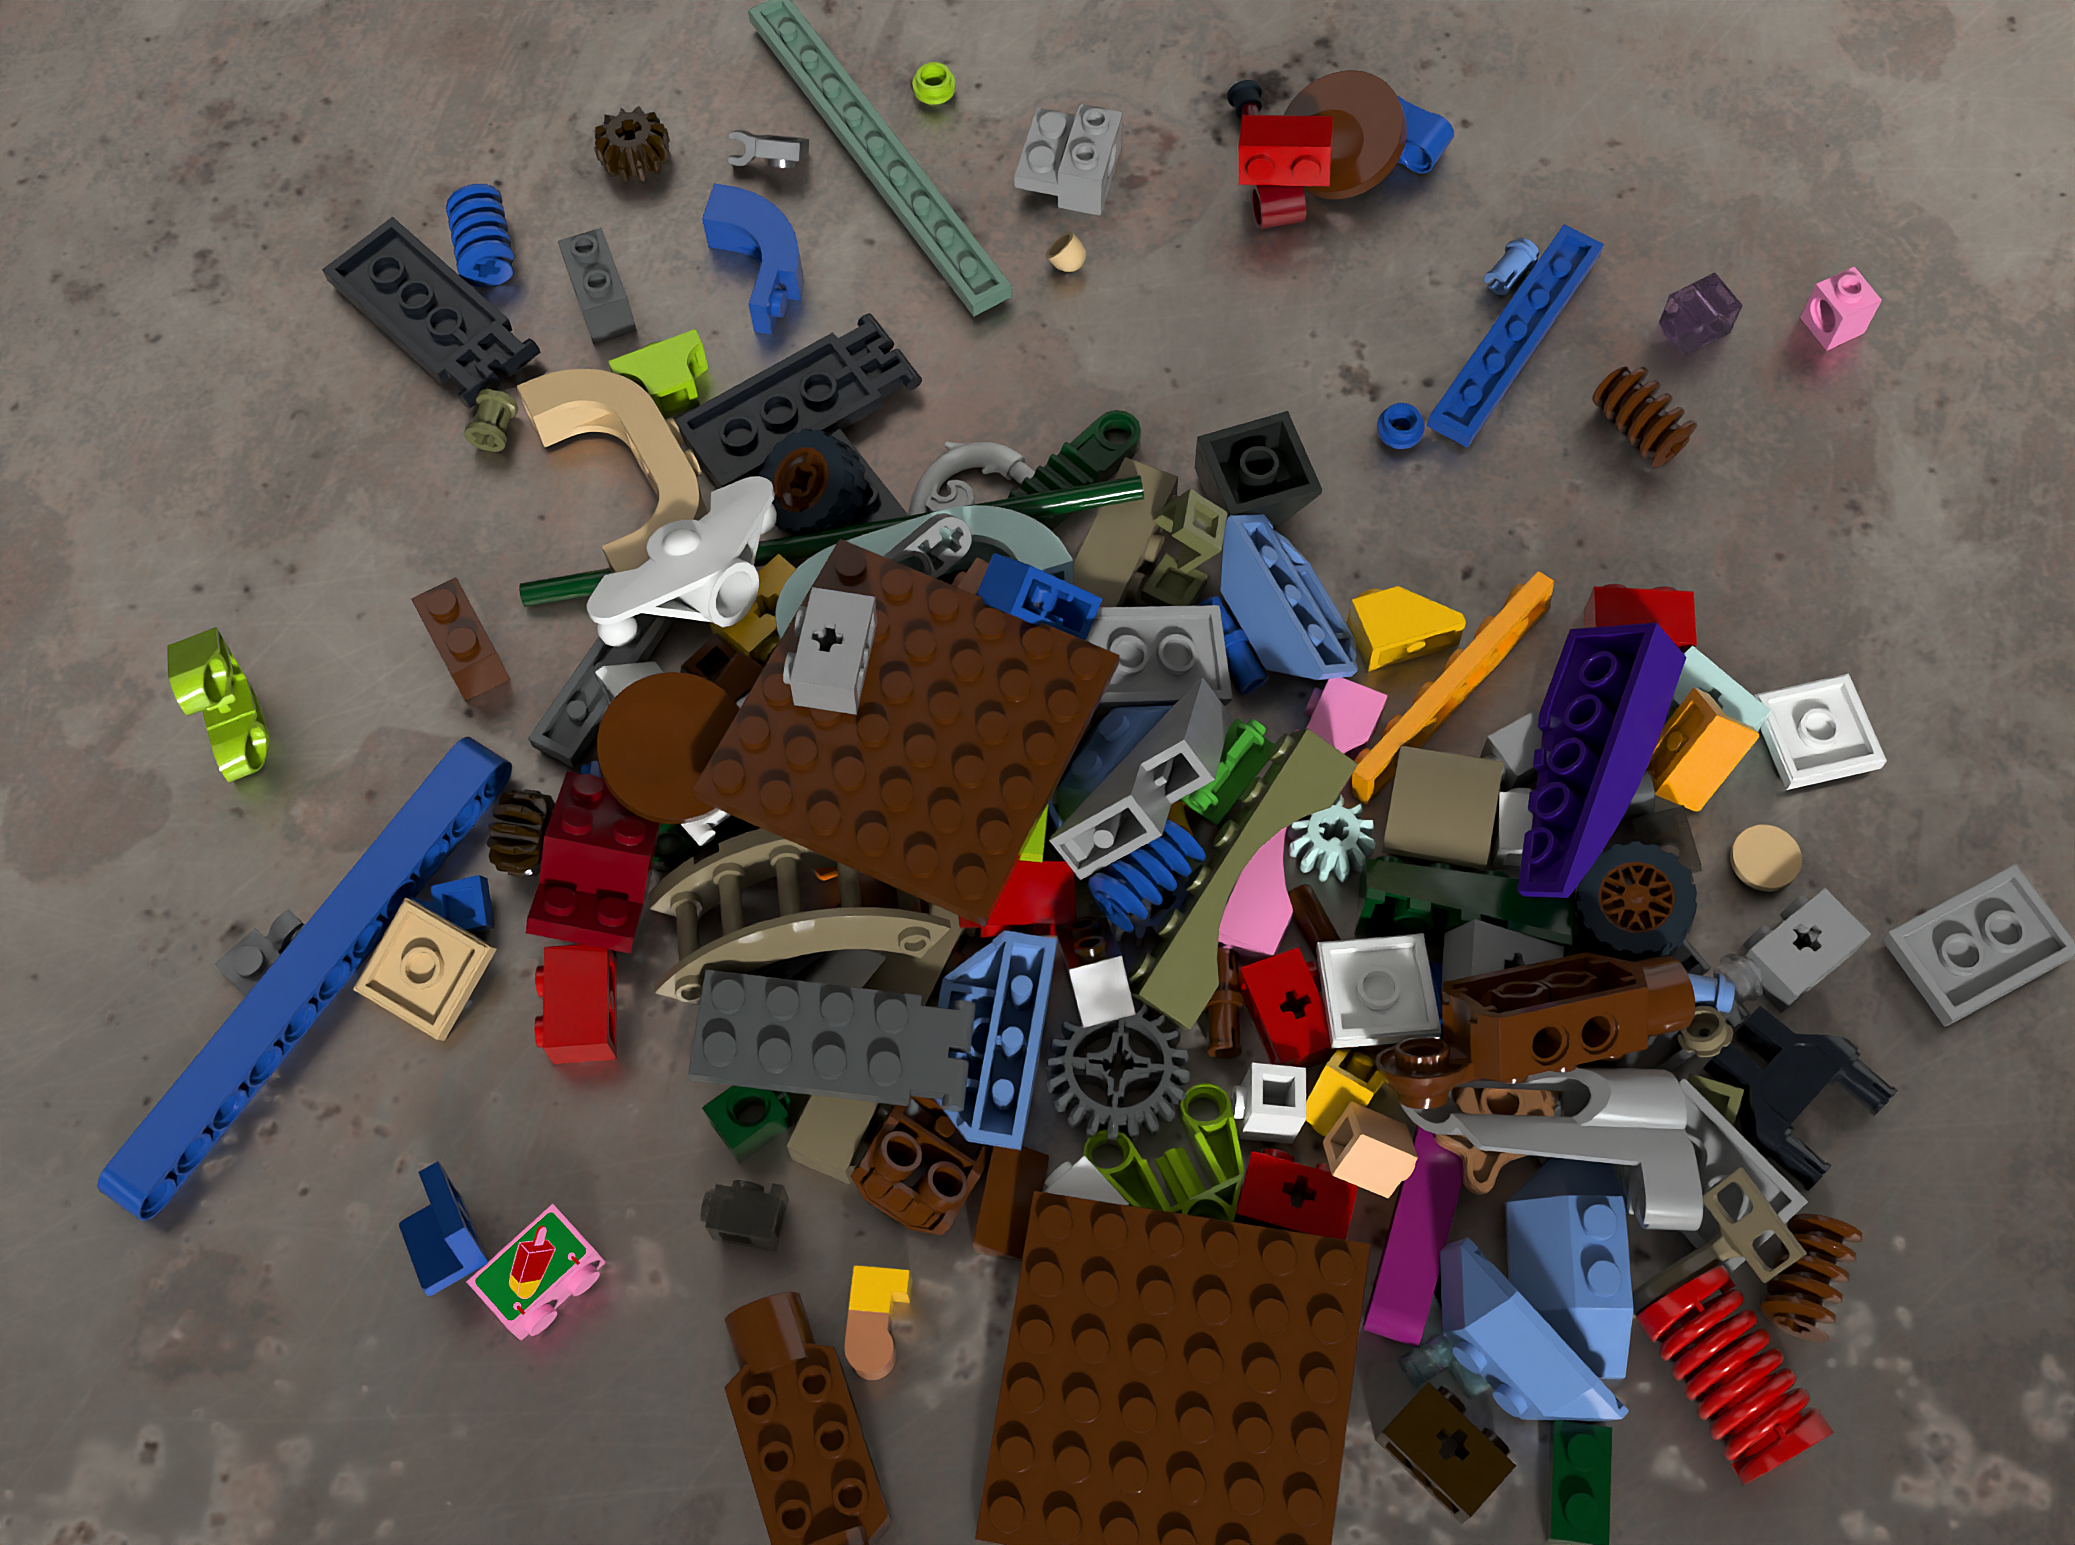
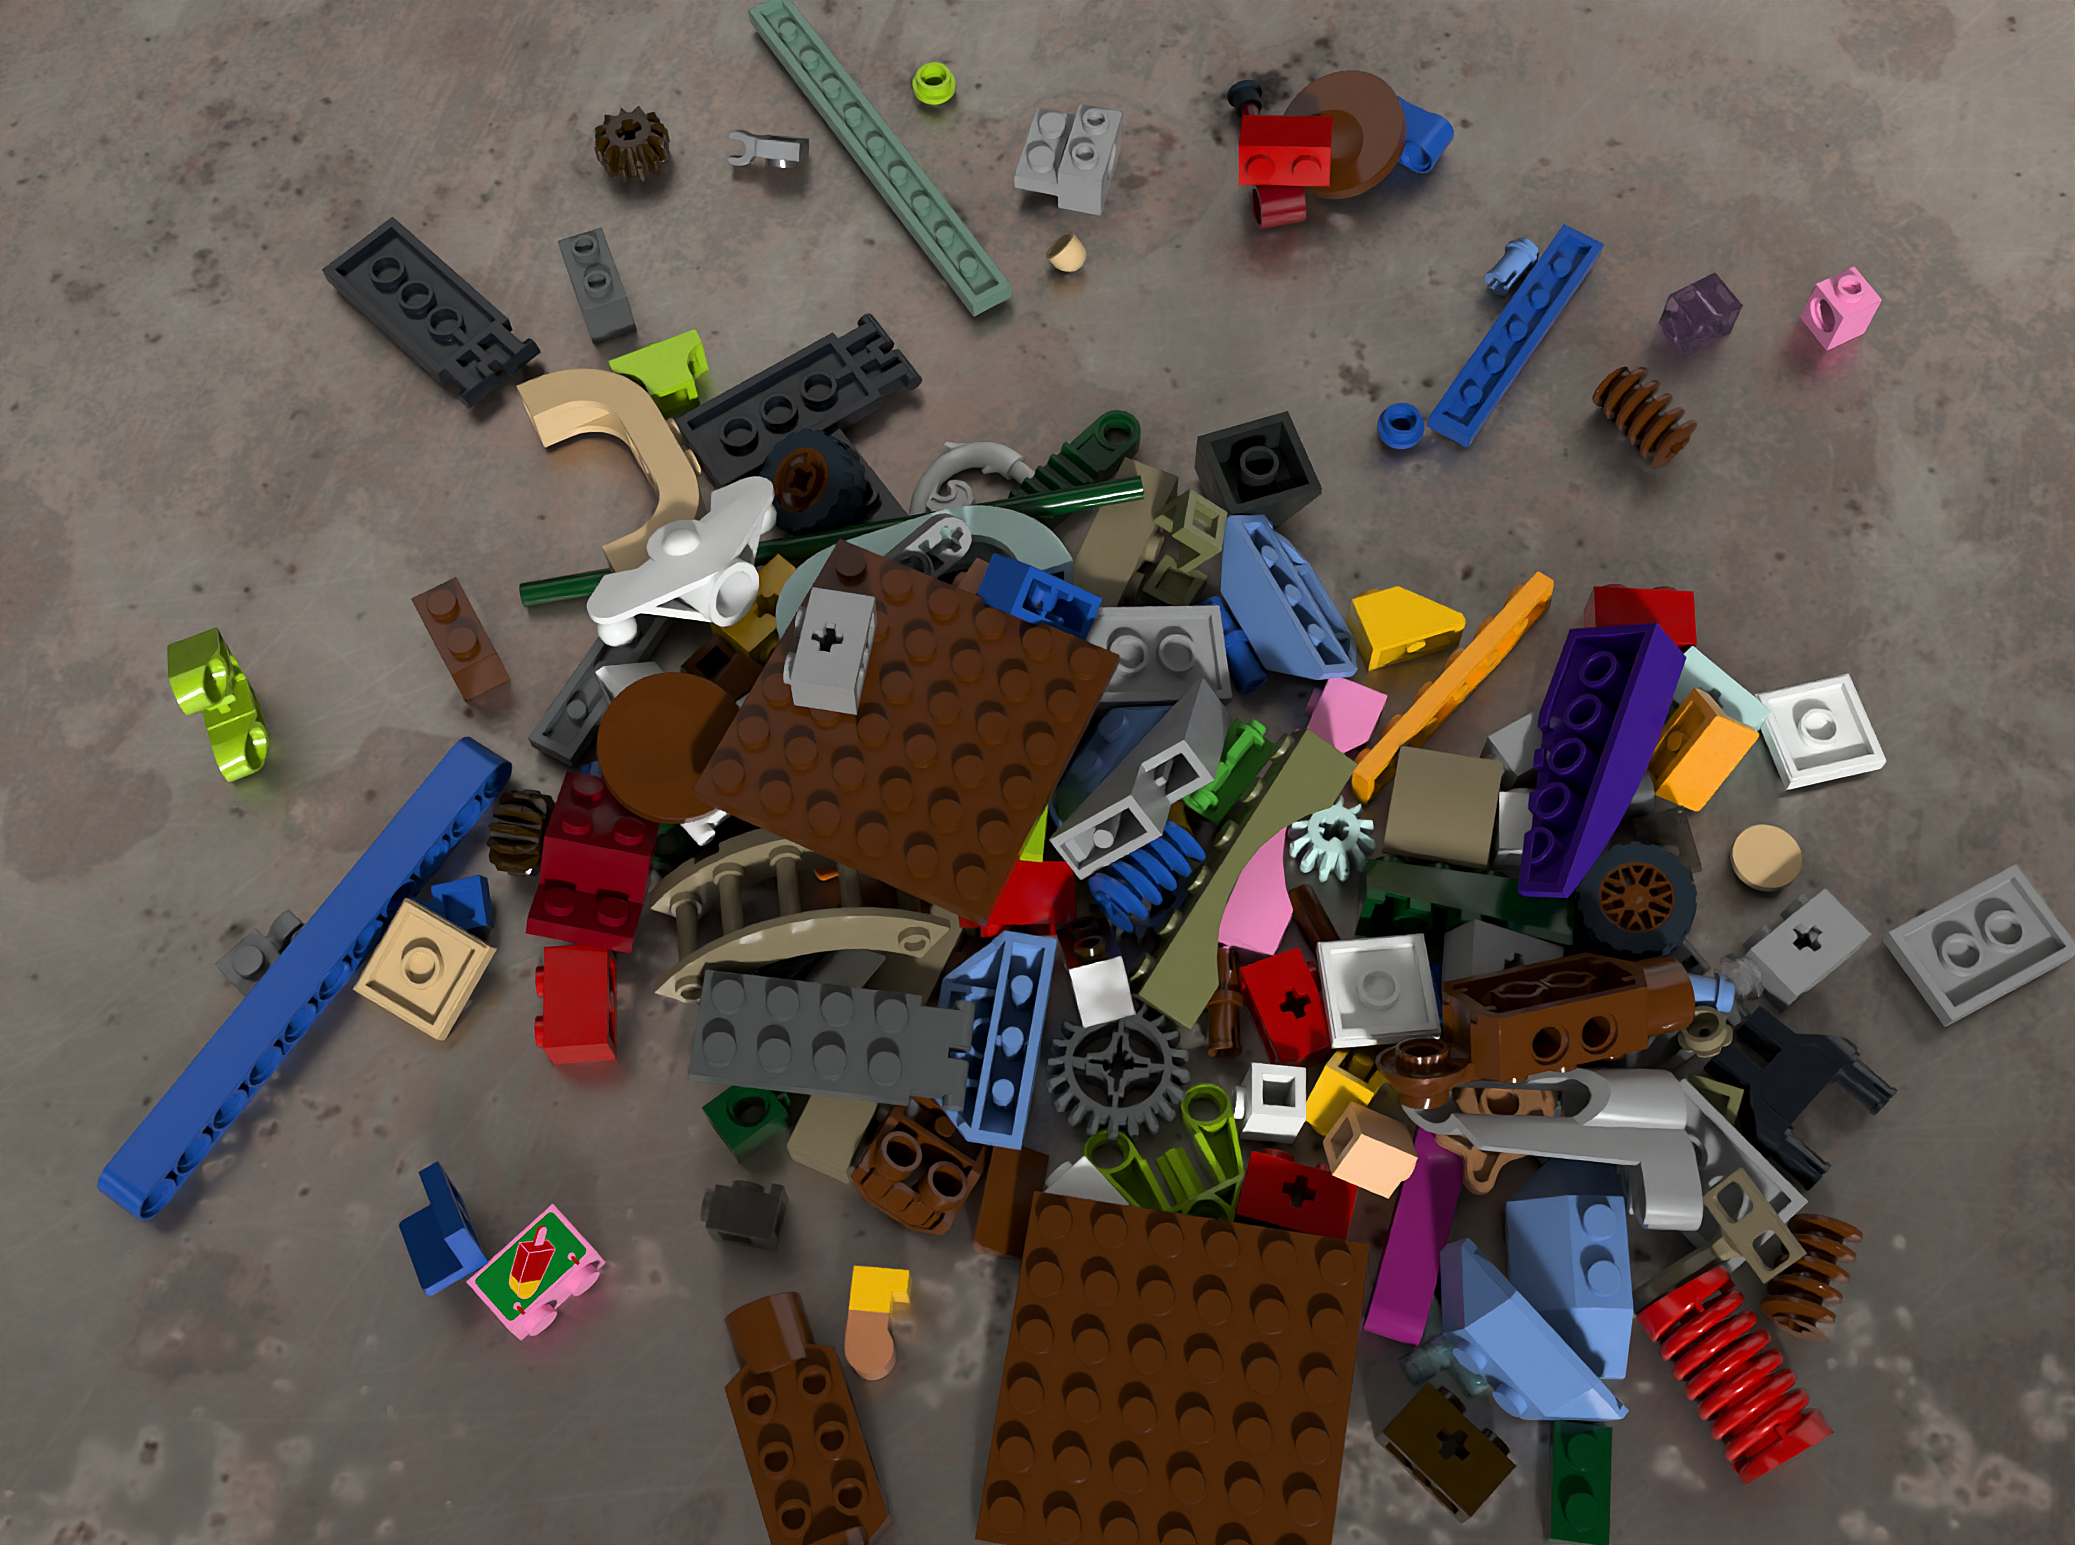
(480, 235): blue piece -> none
(491, 420): olive bush -> none
(756, 227): blue arch -> none

